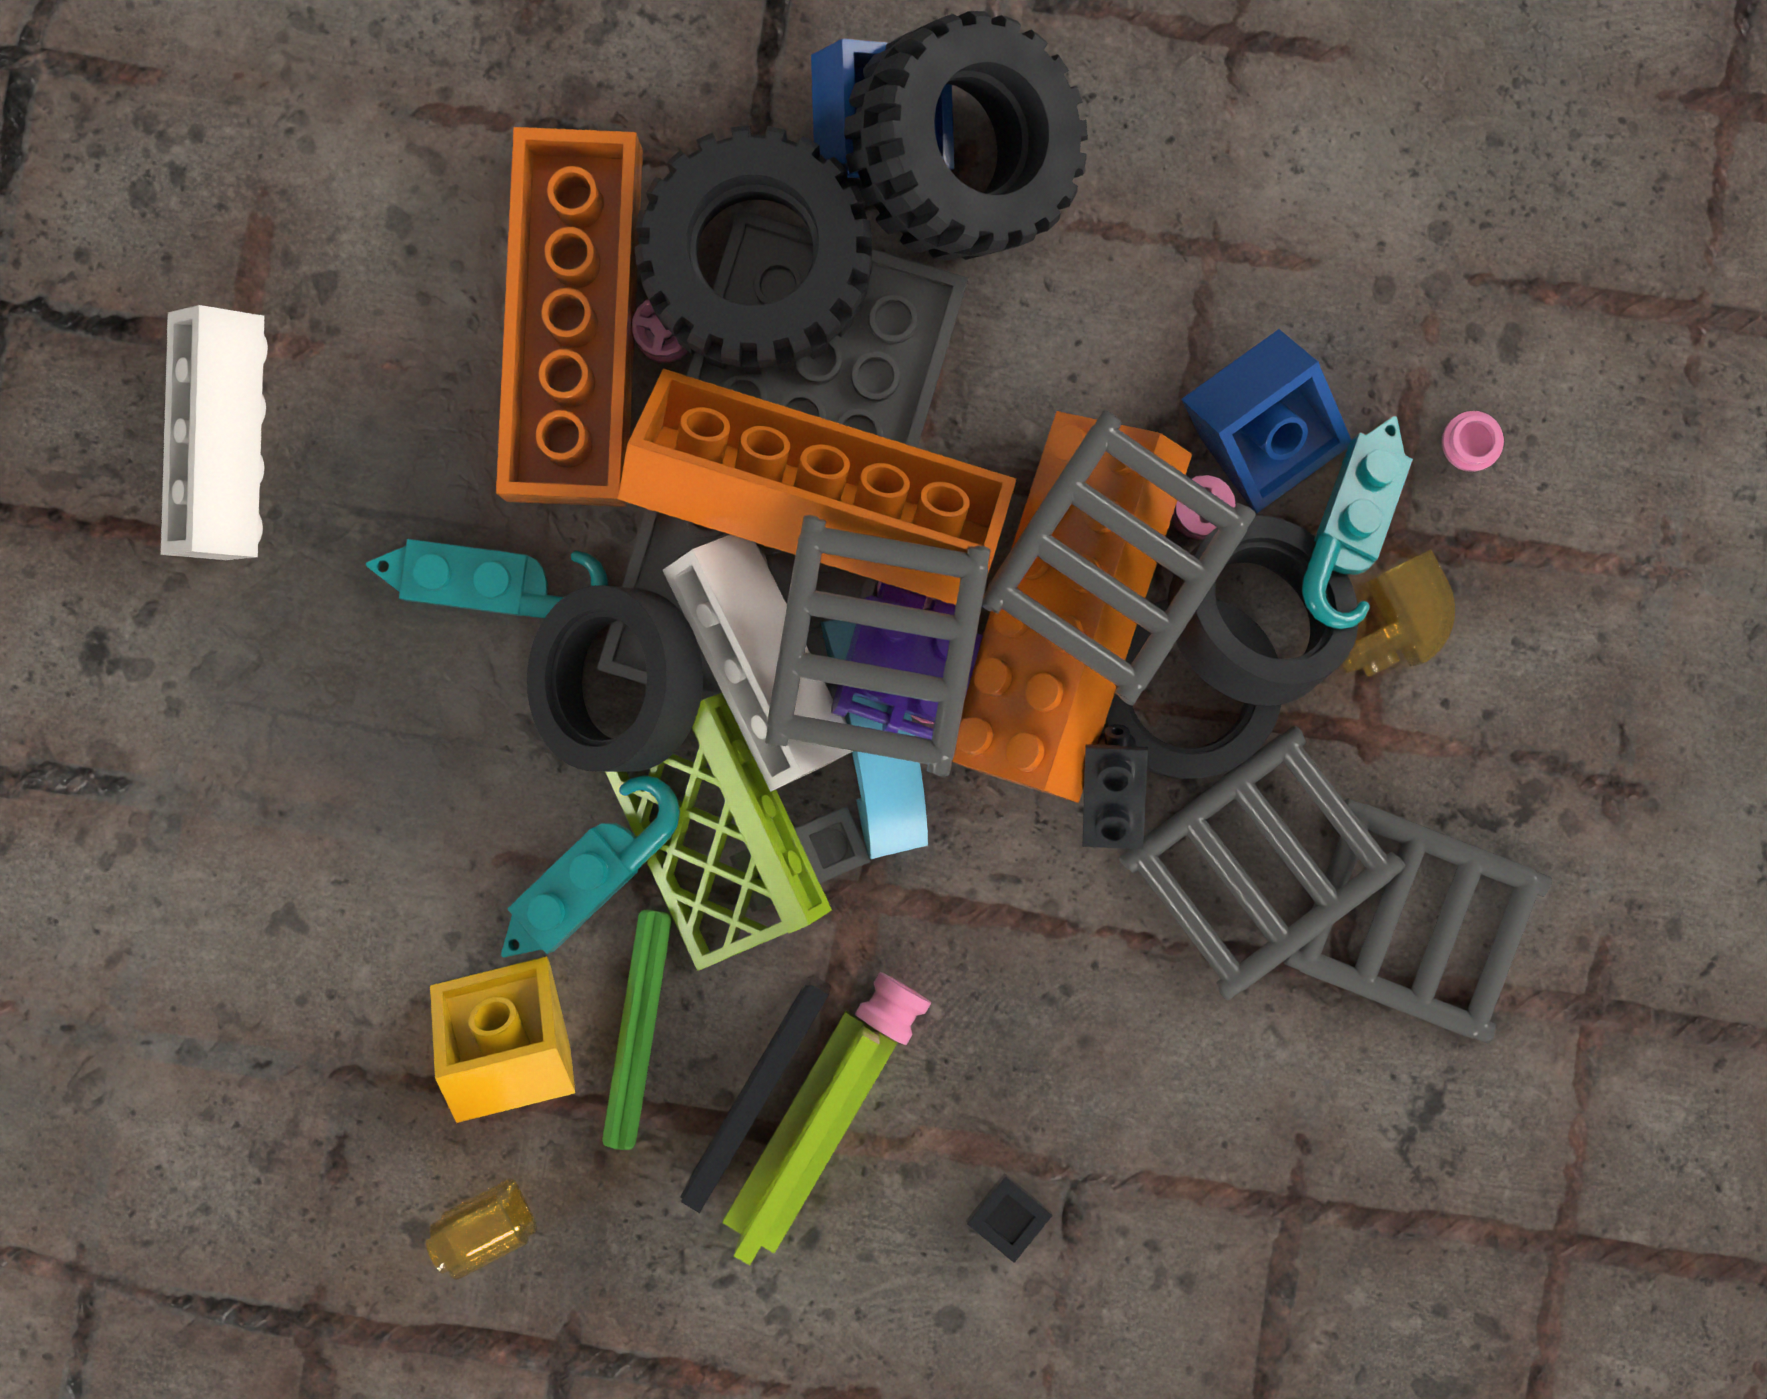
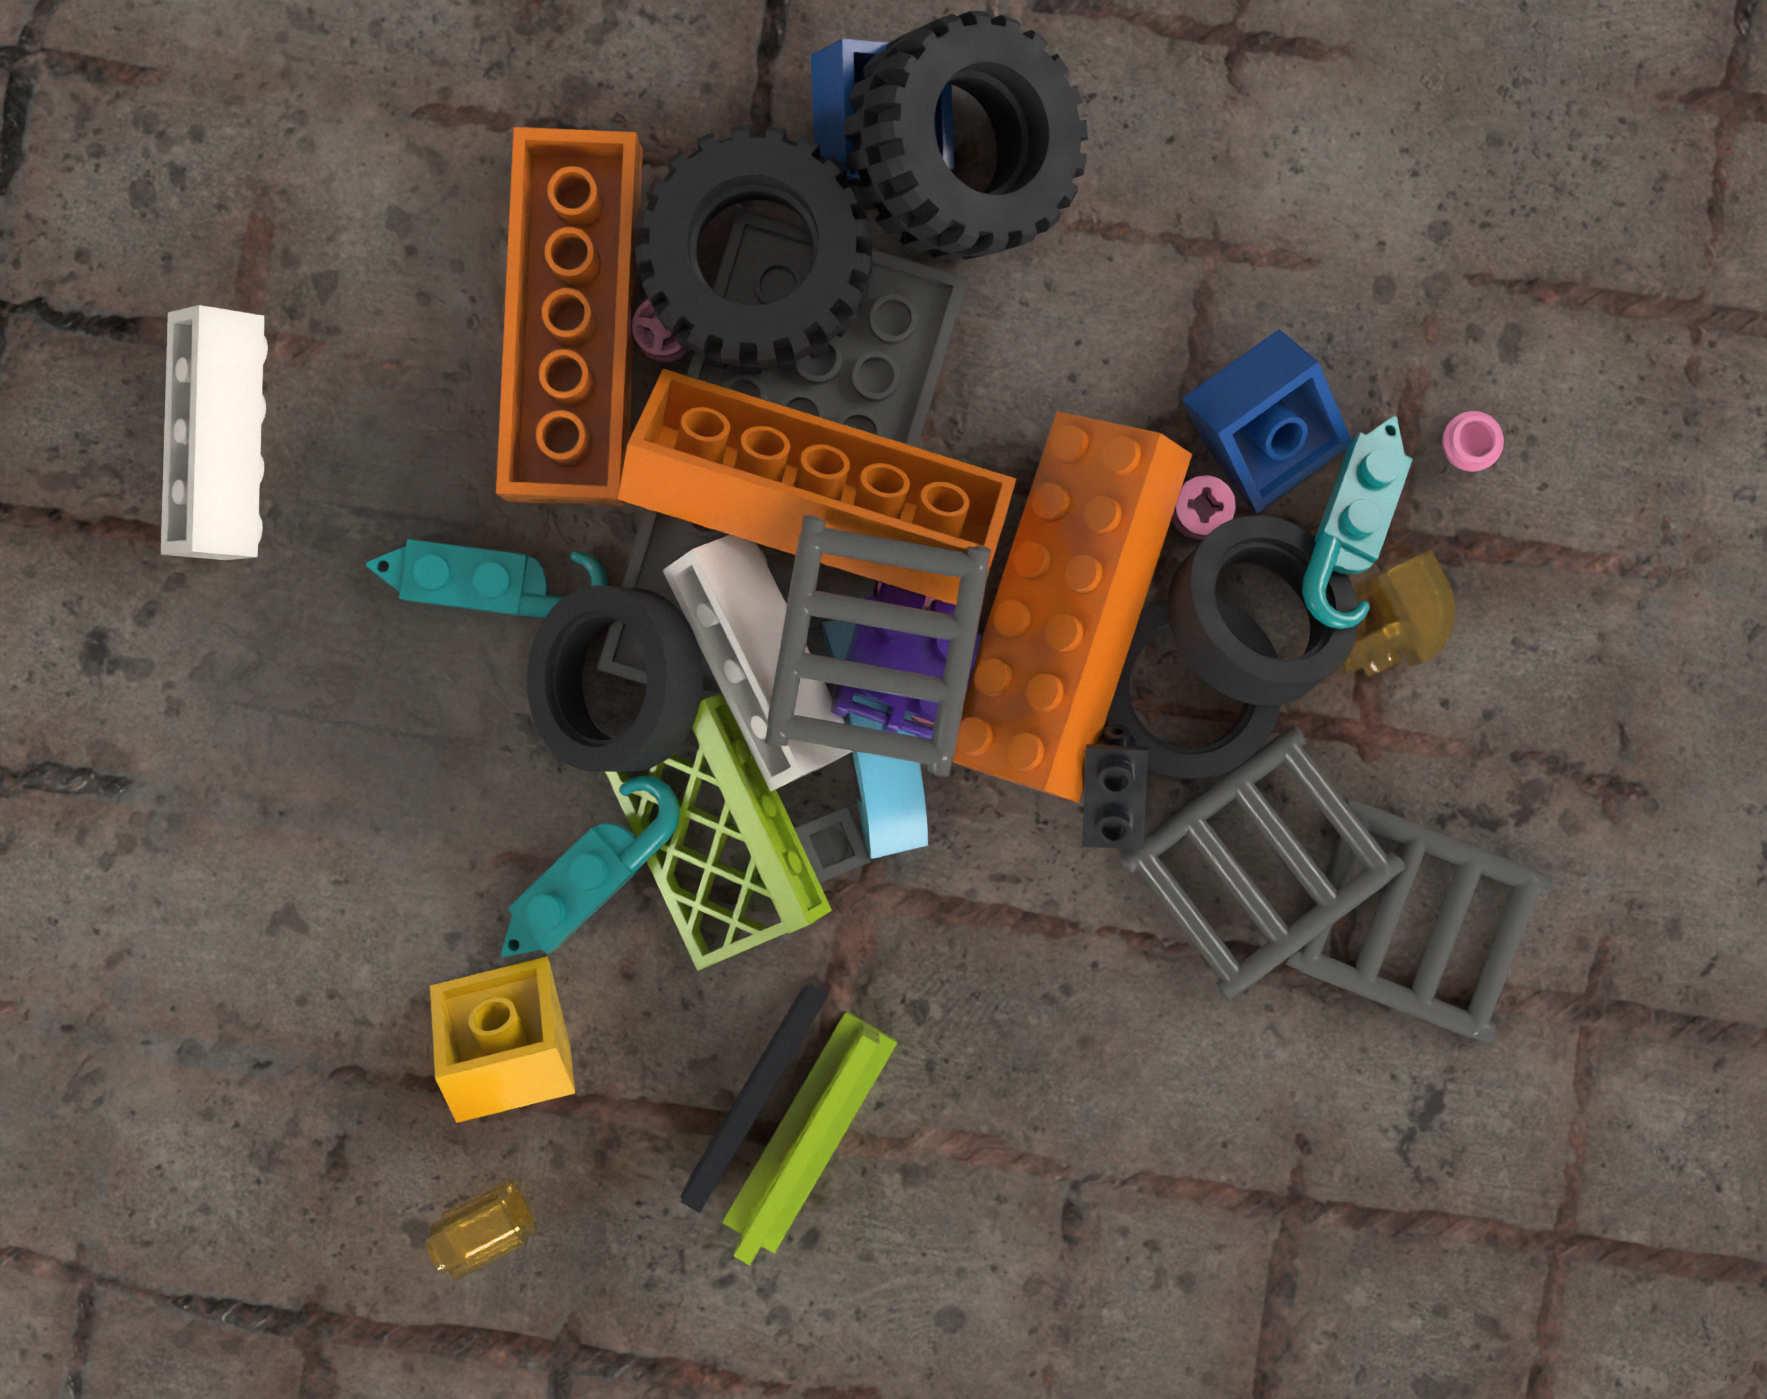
(637, 1029): bright green axle -> none
(892, 1008): bright pink wheel -> none
(1009, 1218): black plate -> none
(1039, 542): dark grey bar -> none

